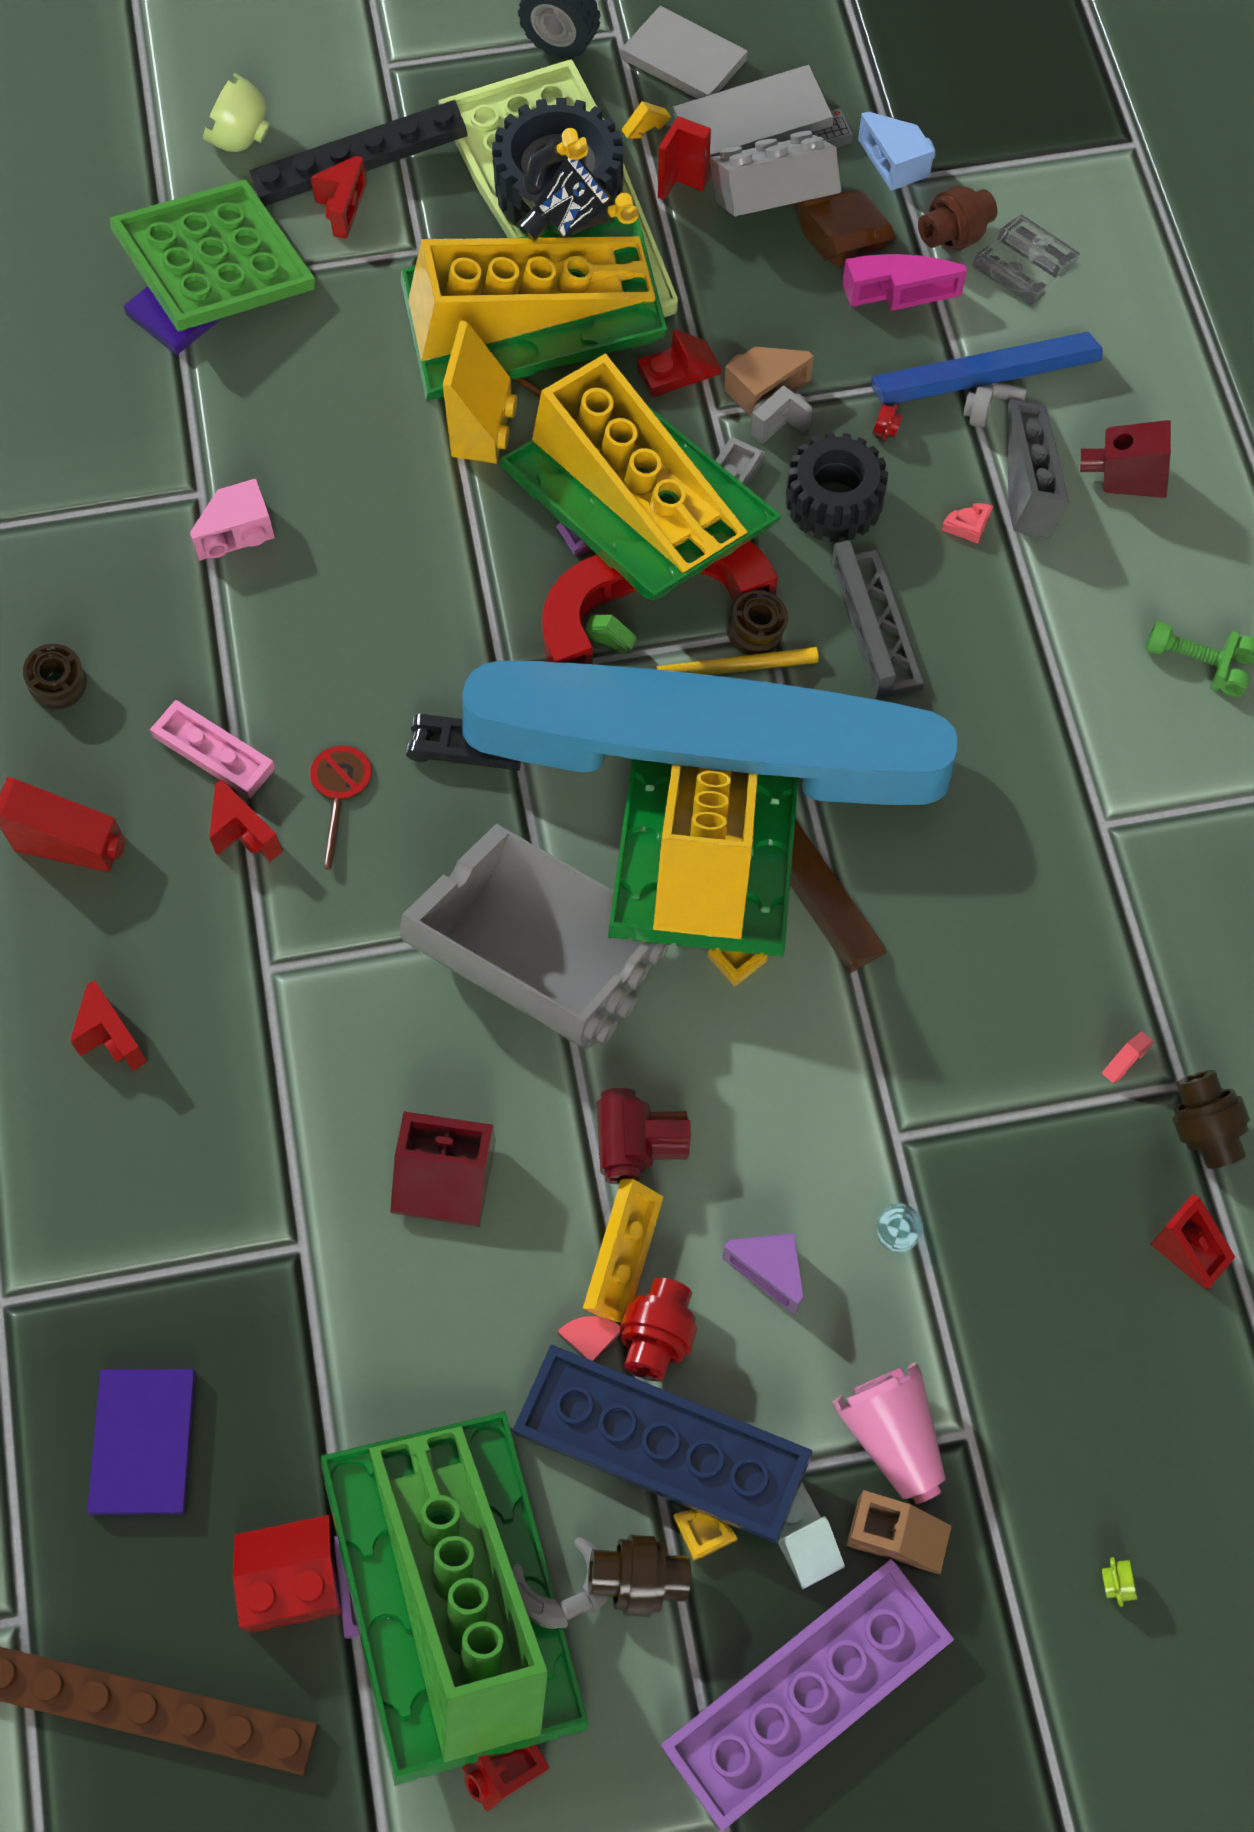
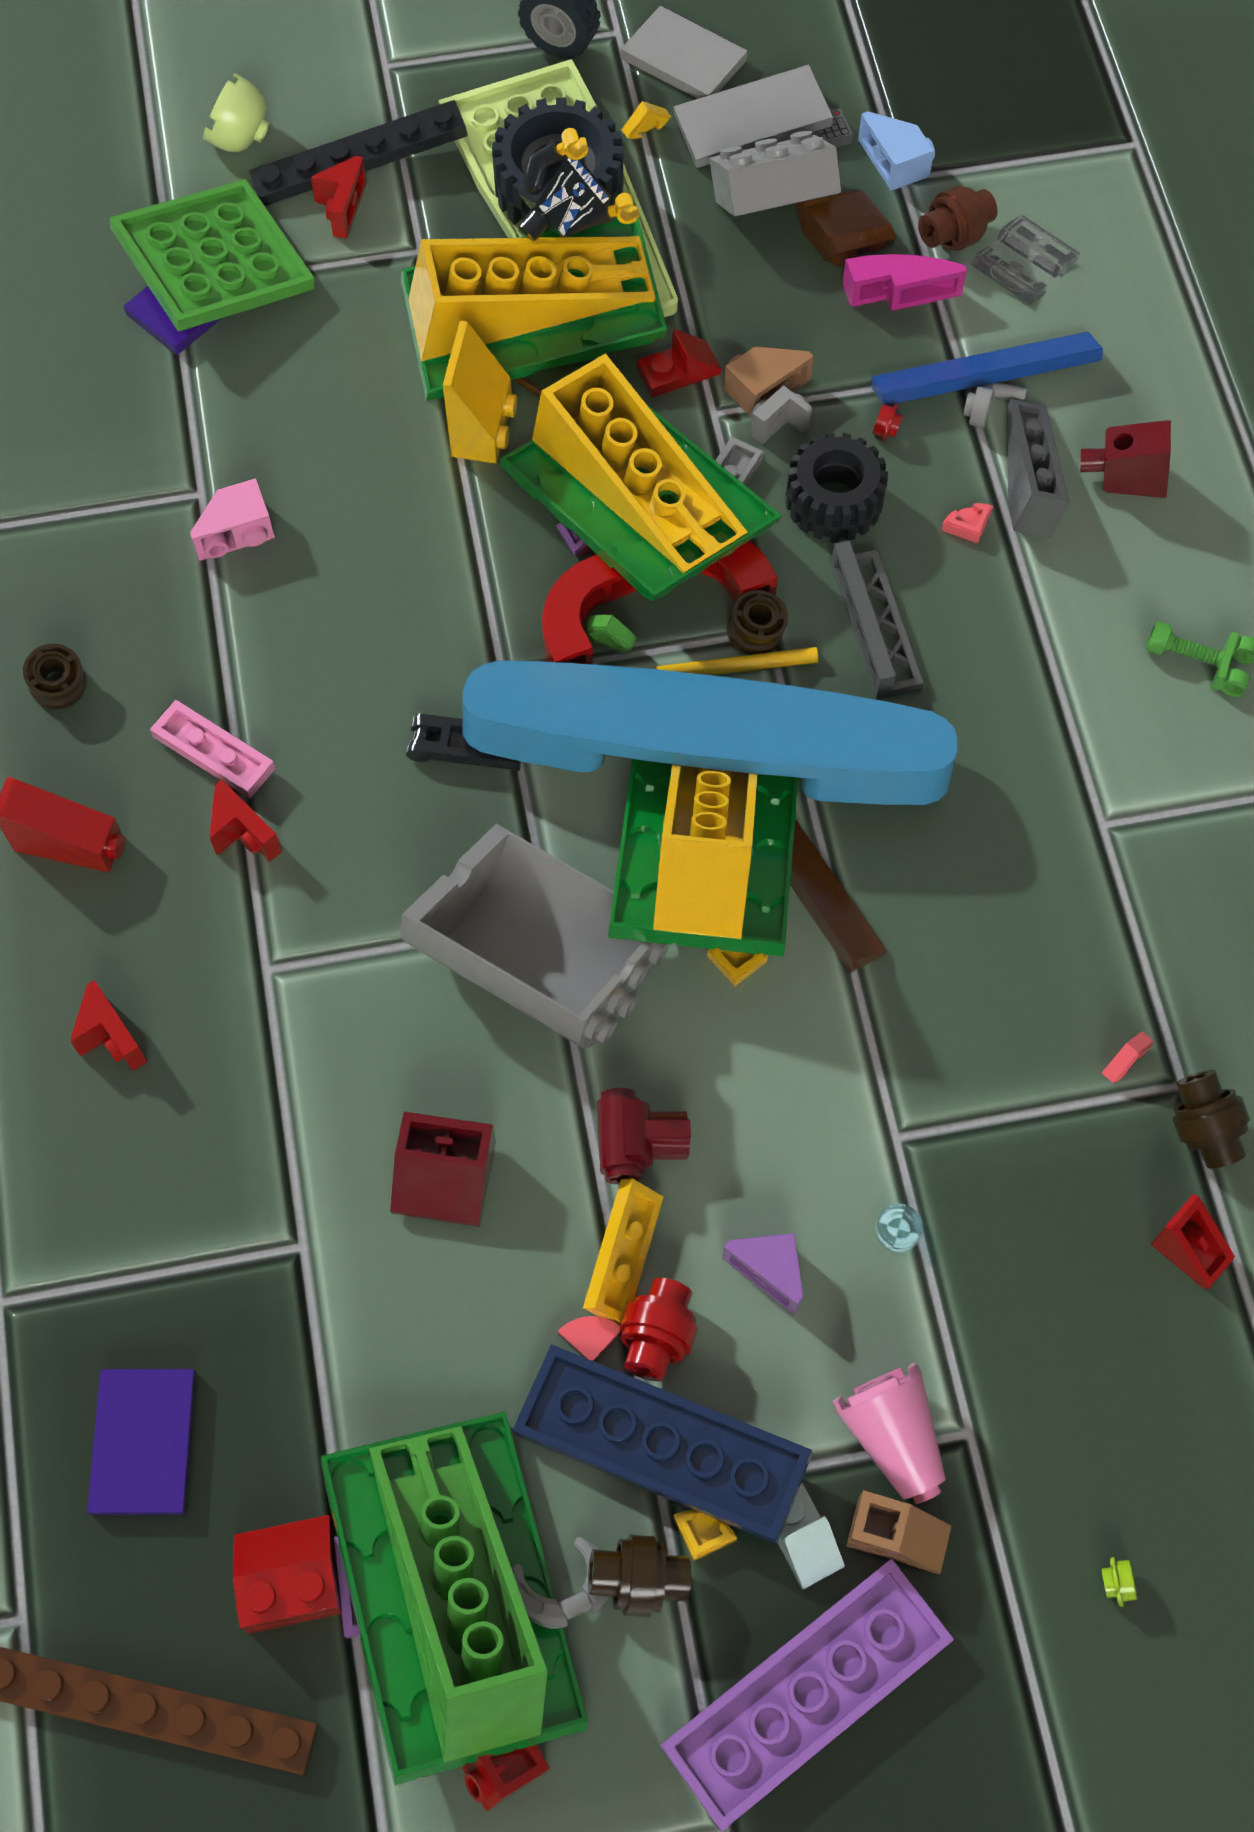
(339, 775): piece -> none
(684, 156): red panel -> none

